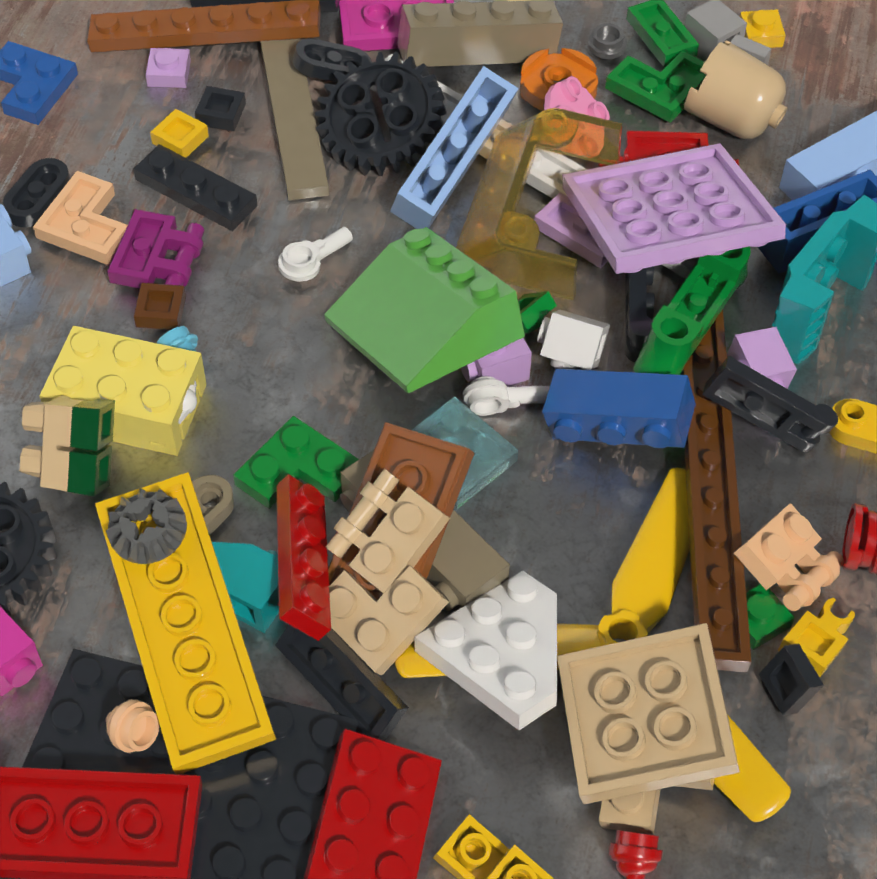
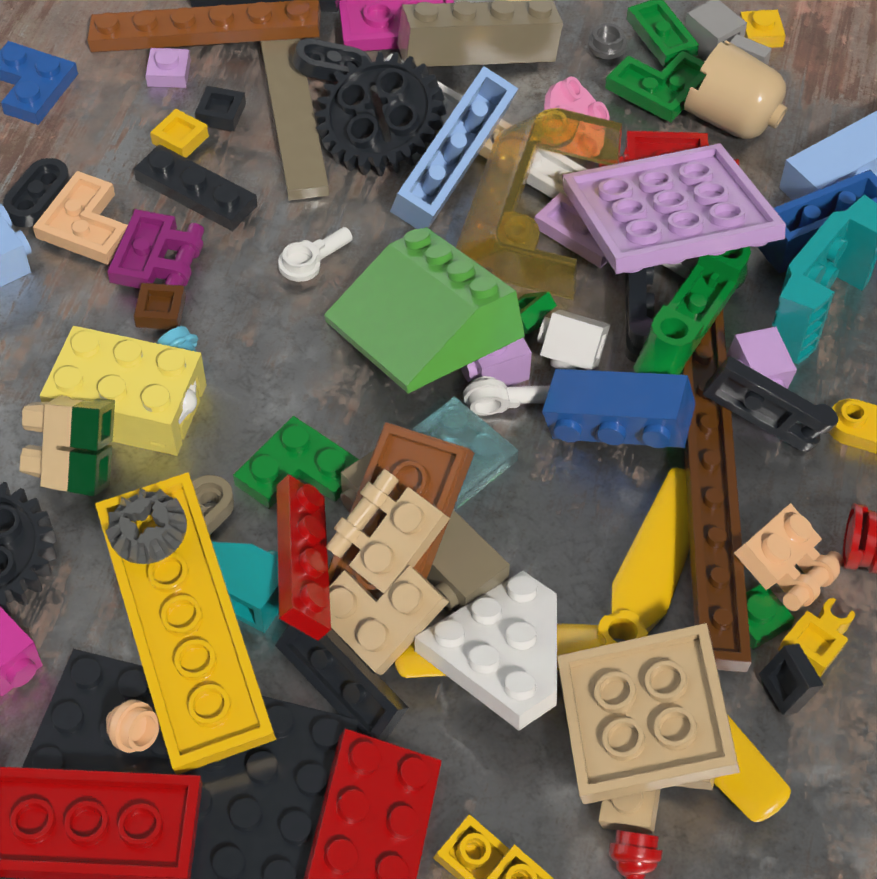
(543, 69): orange plate -> none

